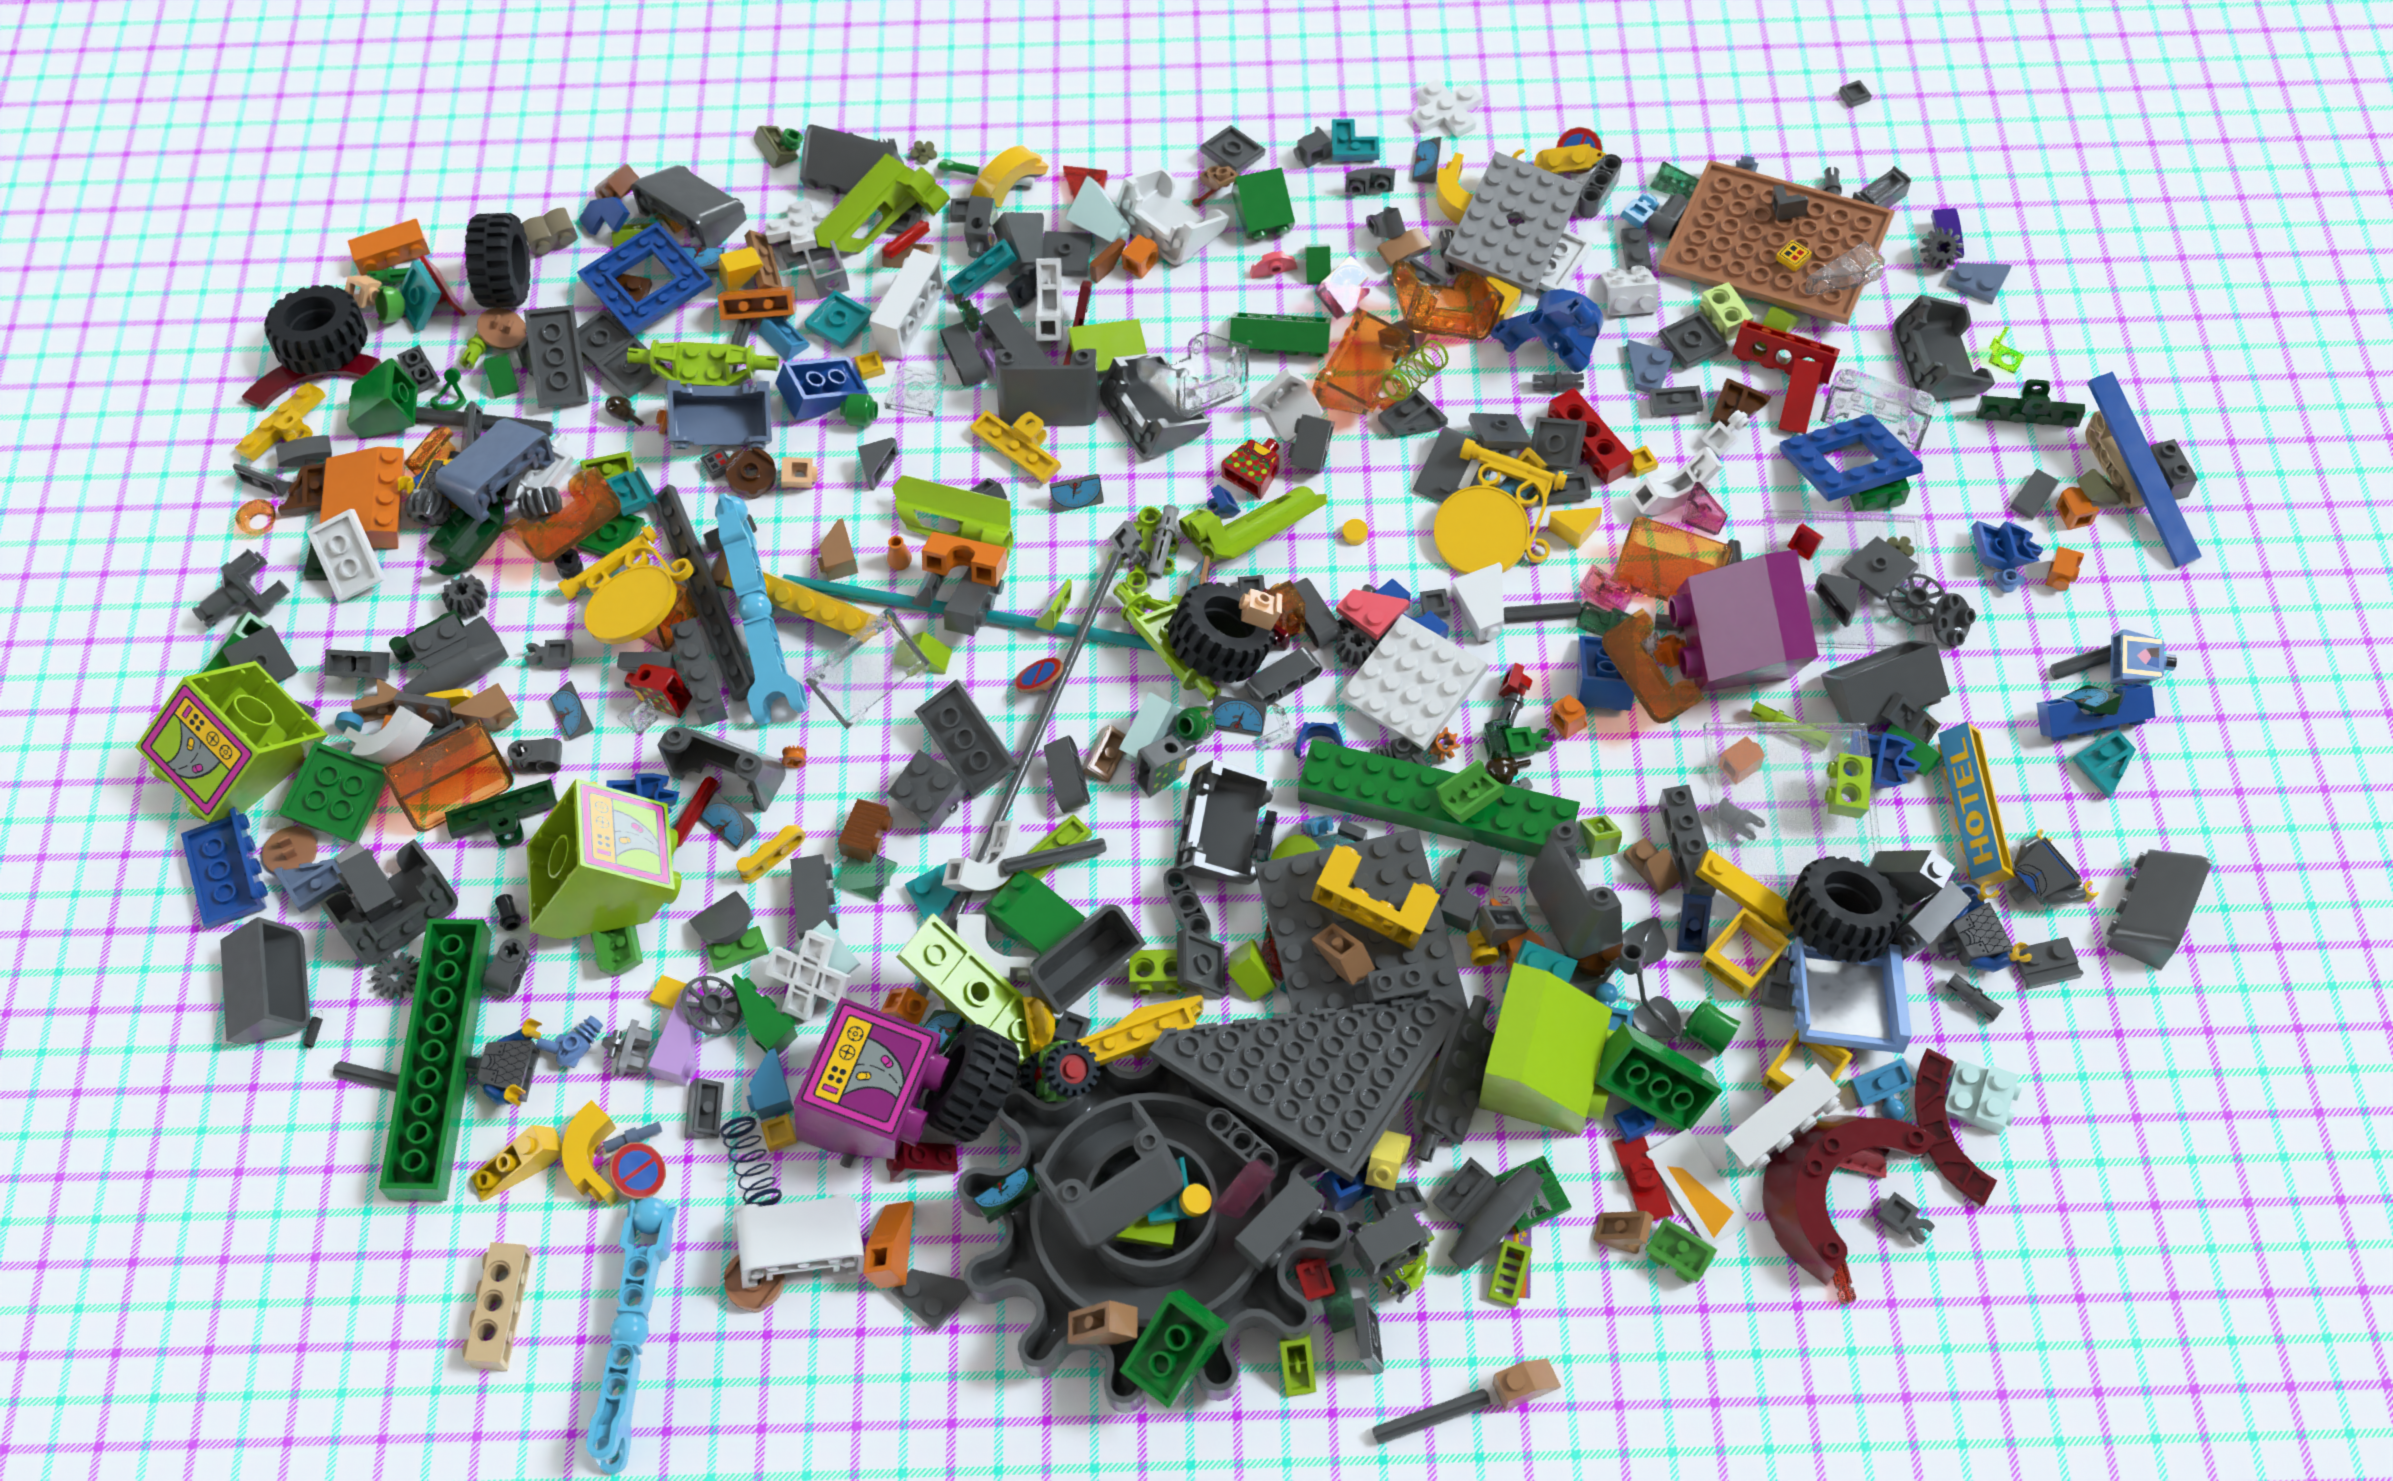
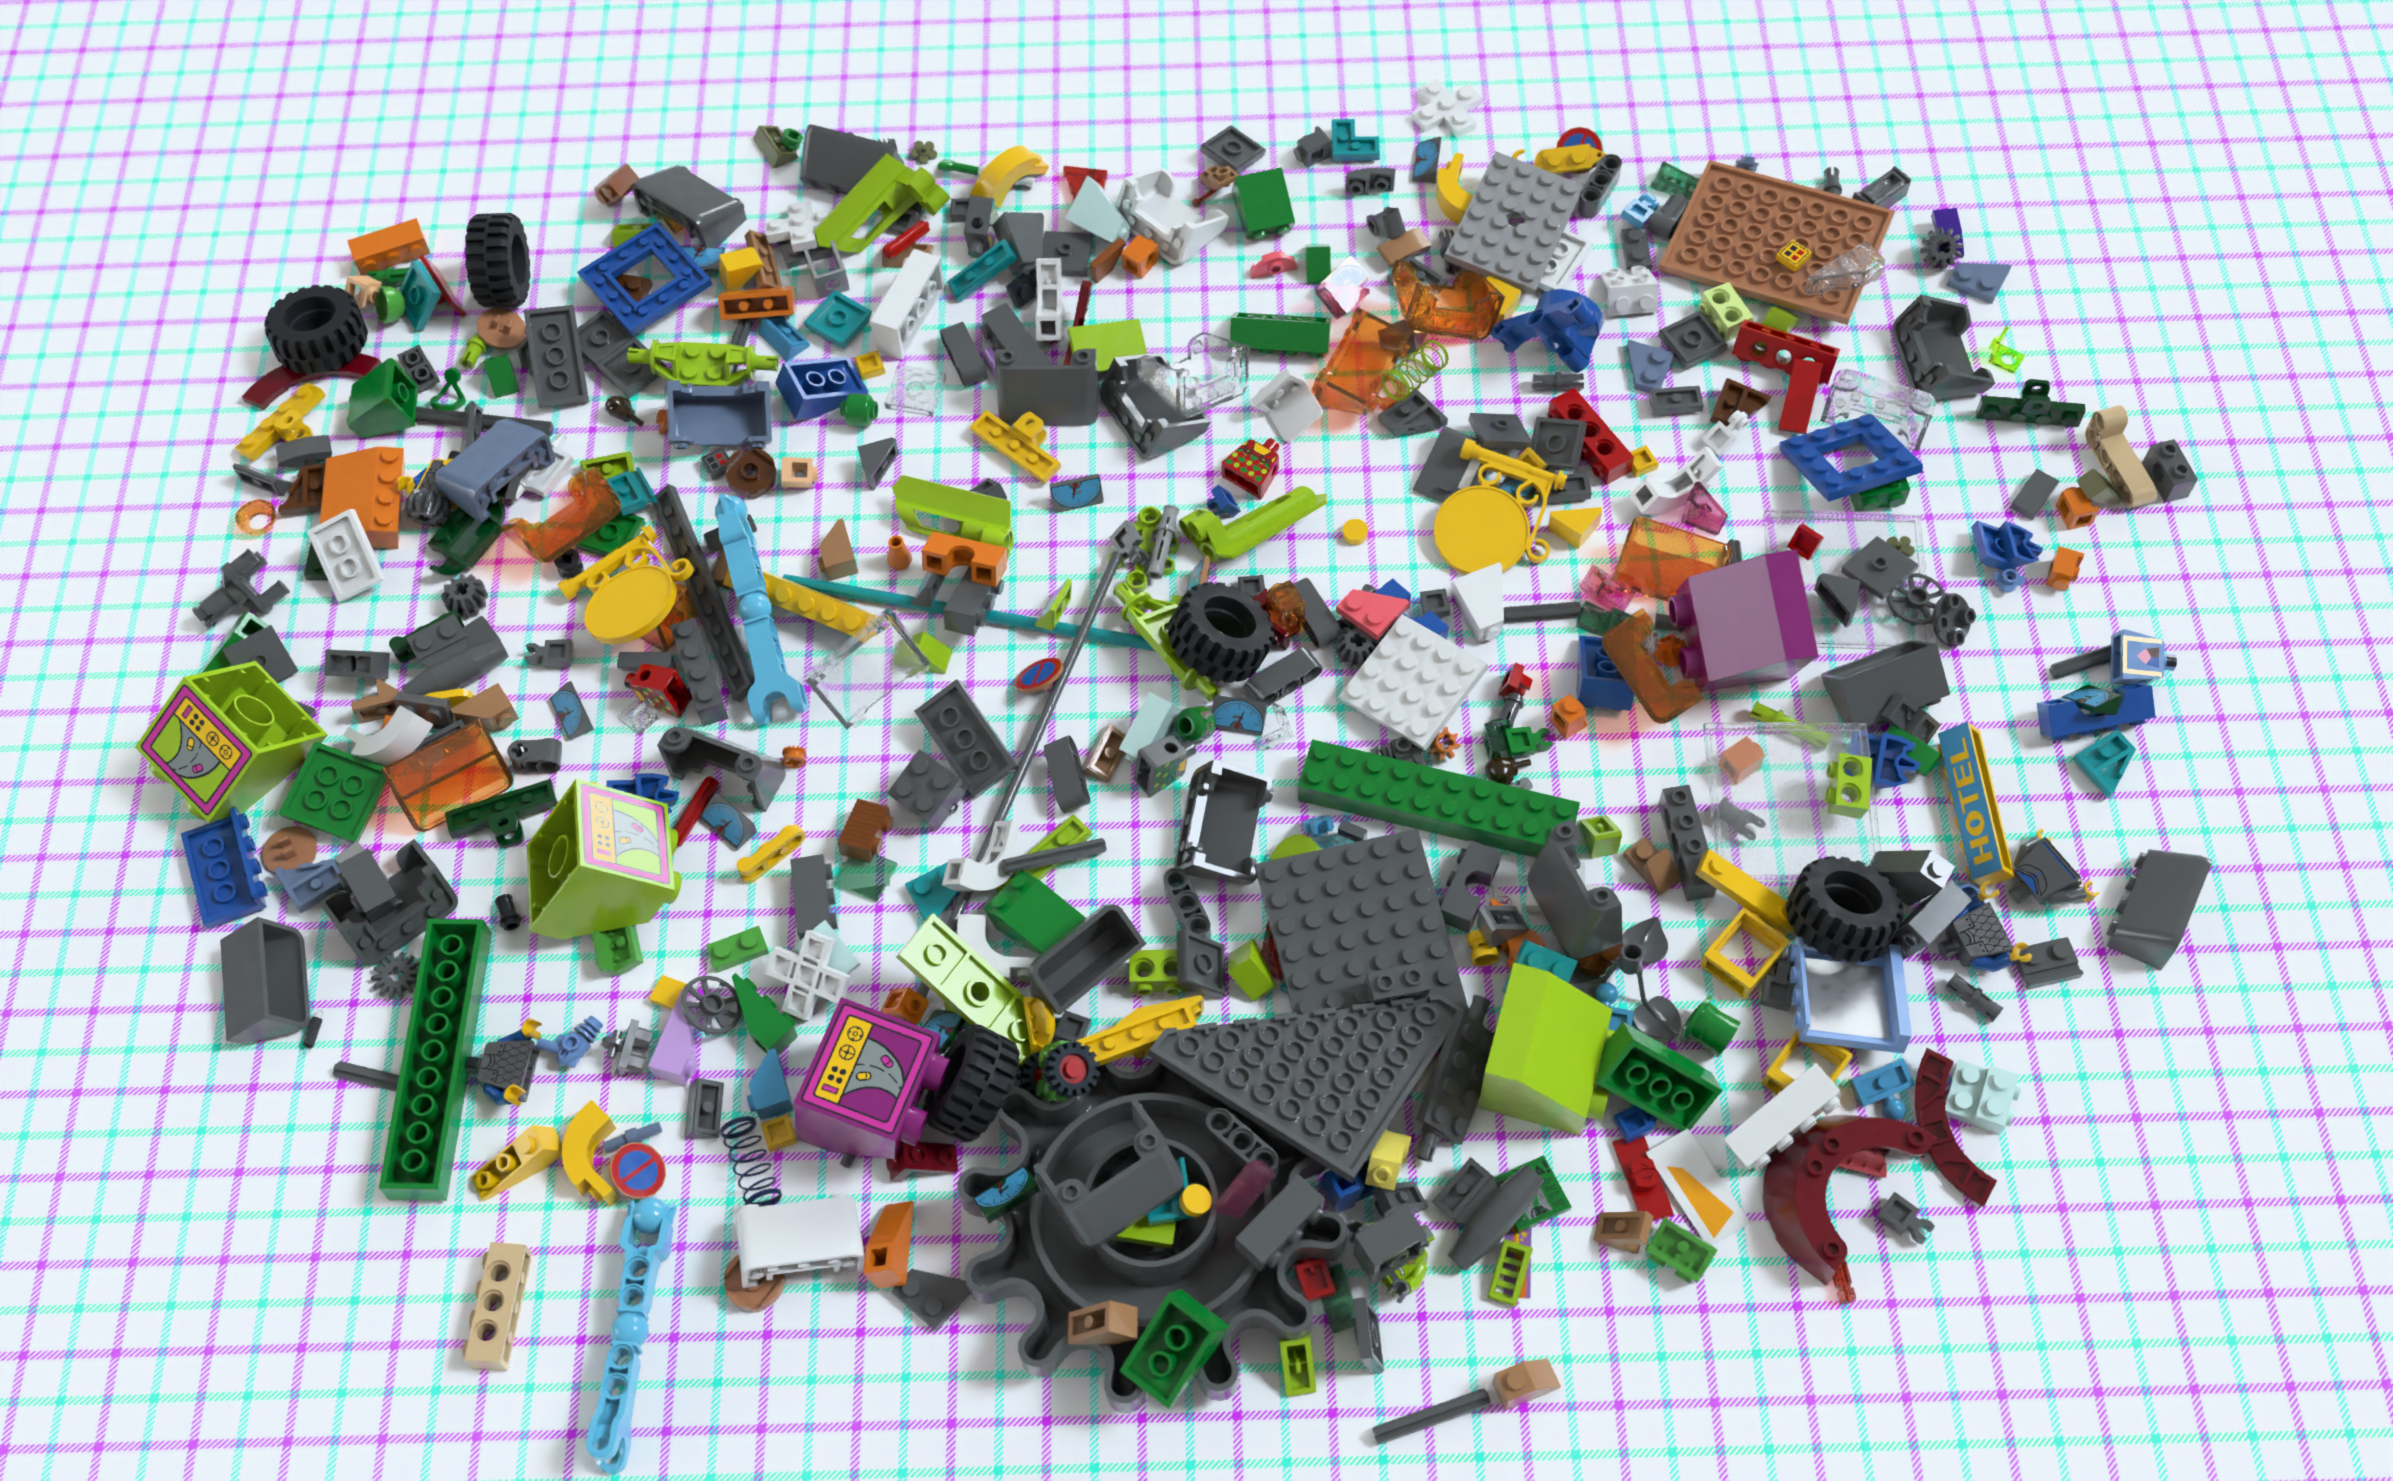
(349, 719): dark azure tile -> none
(434, 446): clear orange panel -> none
(507, 968): dark grey piece -> none
(539, 503): dark grey gear -> none
(549, 231): dark tan brick -> none
(604, 210): blue tile -> none
(724, 920): dark grey tile -> none
(969, 314): clear green slope -> none
(1260, 608): light nougat brick -> none
(1264, 841): black plate -> none
(1311, 442): dark grey brick -> none
(1317, 729): blue helmet -> none
(1334, 893): yellow plate -> none
(1344, 953): medium nougat slope -> none
(1468, 791): bright green bracket -> none
(1693, 923): dark blue slope -> none
(1788, 206): dark grey panel -> none
(1855, 93): dark grey tile -> none
(2144, 469): blue tile -> none

